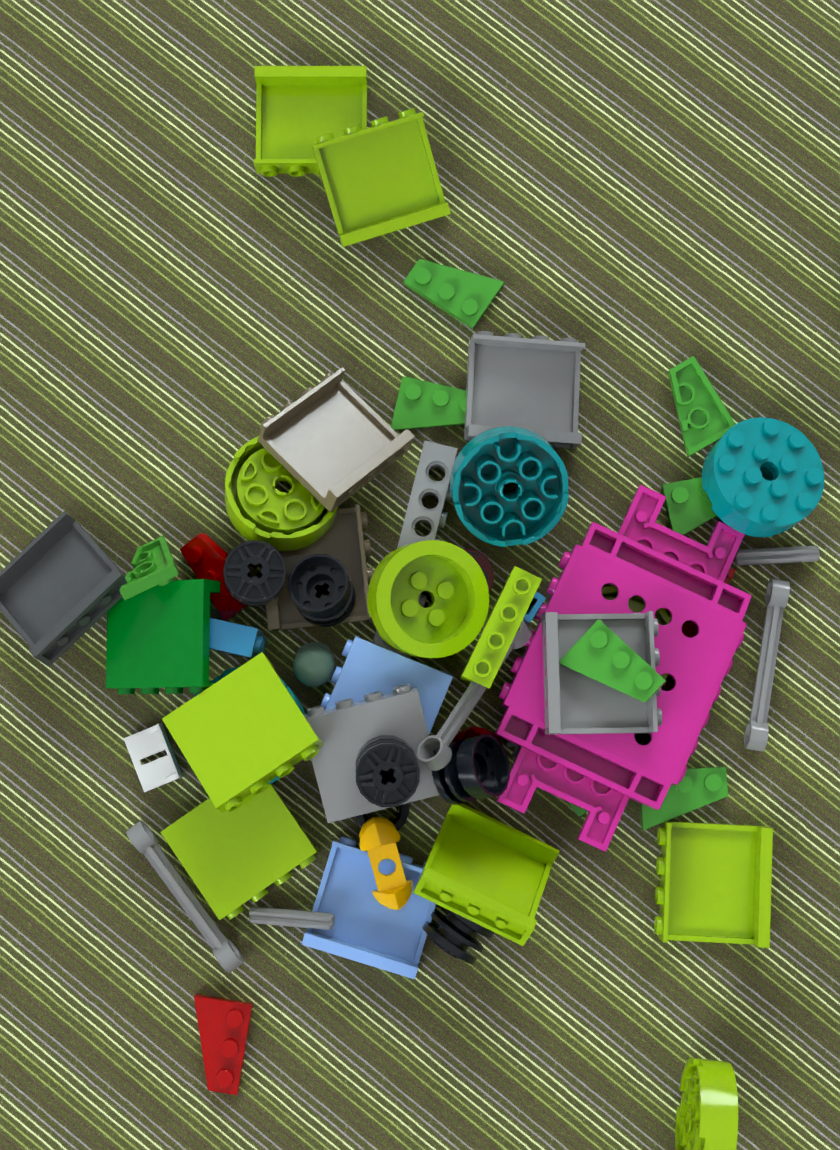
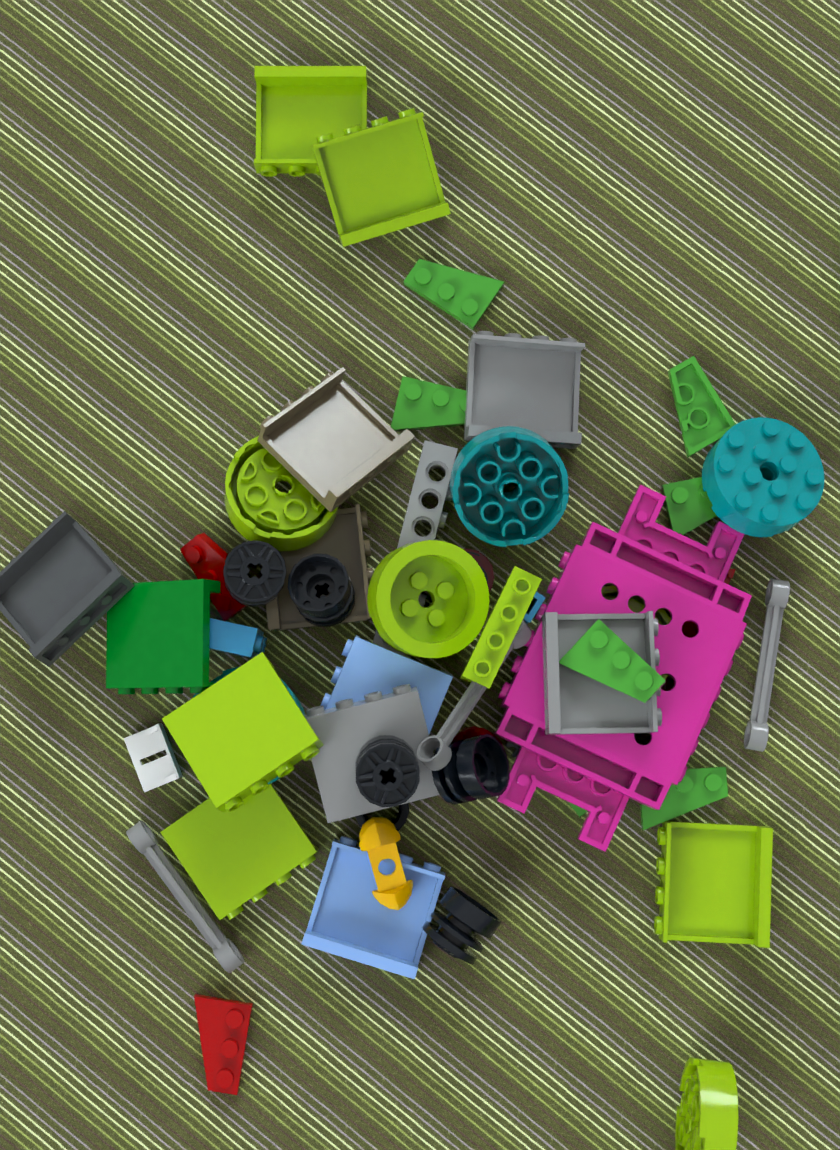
(151, 567): bright green wing -> none
(291, 918): light grey axle -> none
(314, 664): sand green helmet -> none
(487, 872): lime panel -> none
(777, 555): light grey axle -> none

